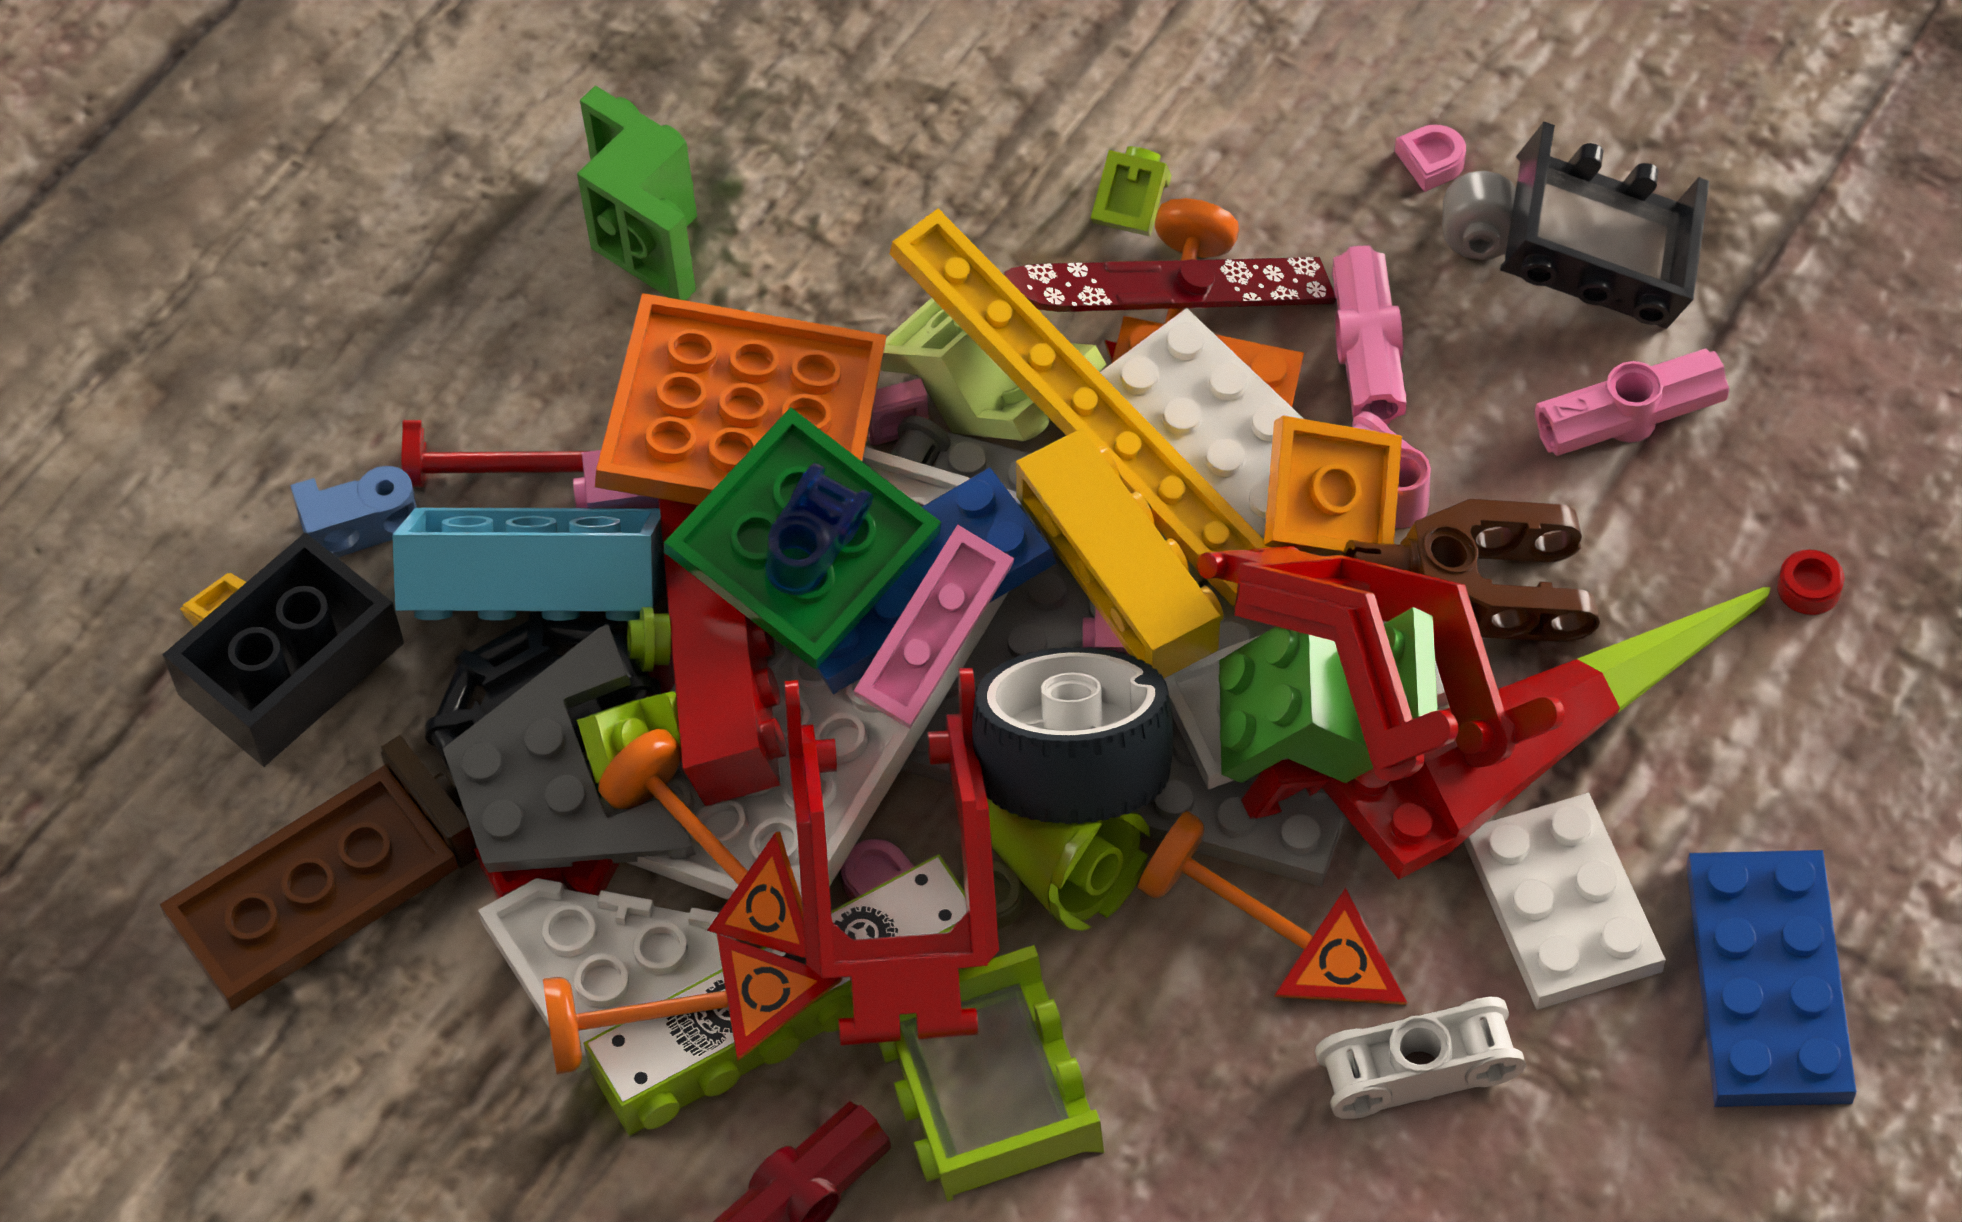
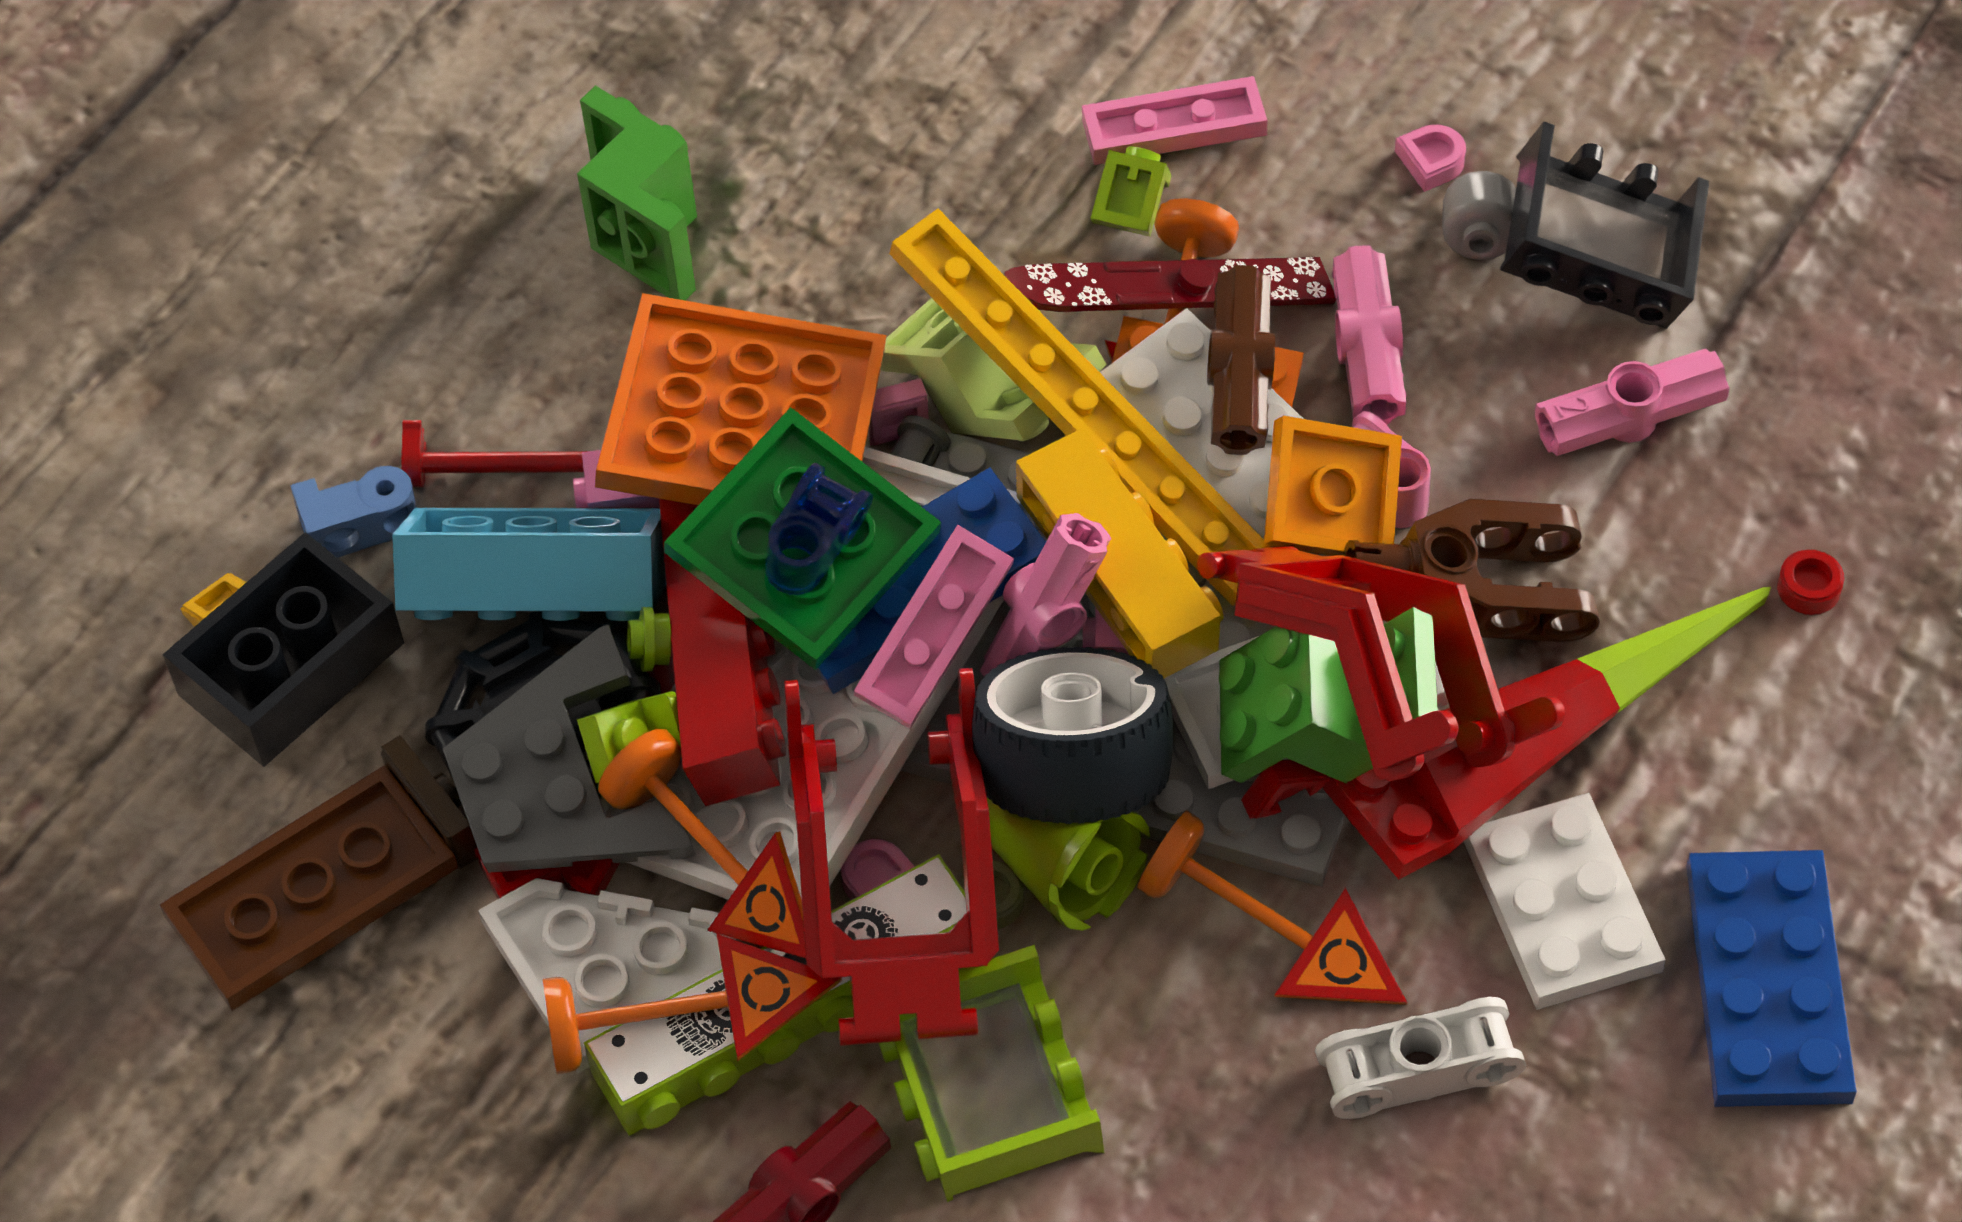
(1048, 593): none -> bright pink piece
(1176, 119): none -> bright pink plate
(1241, 360): none -> reddish brown piece

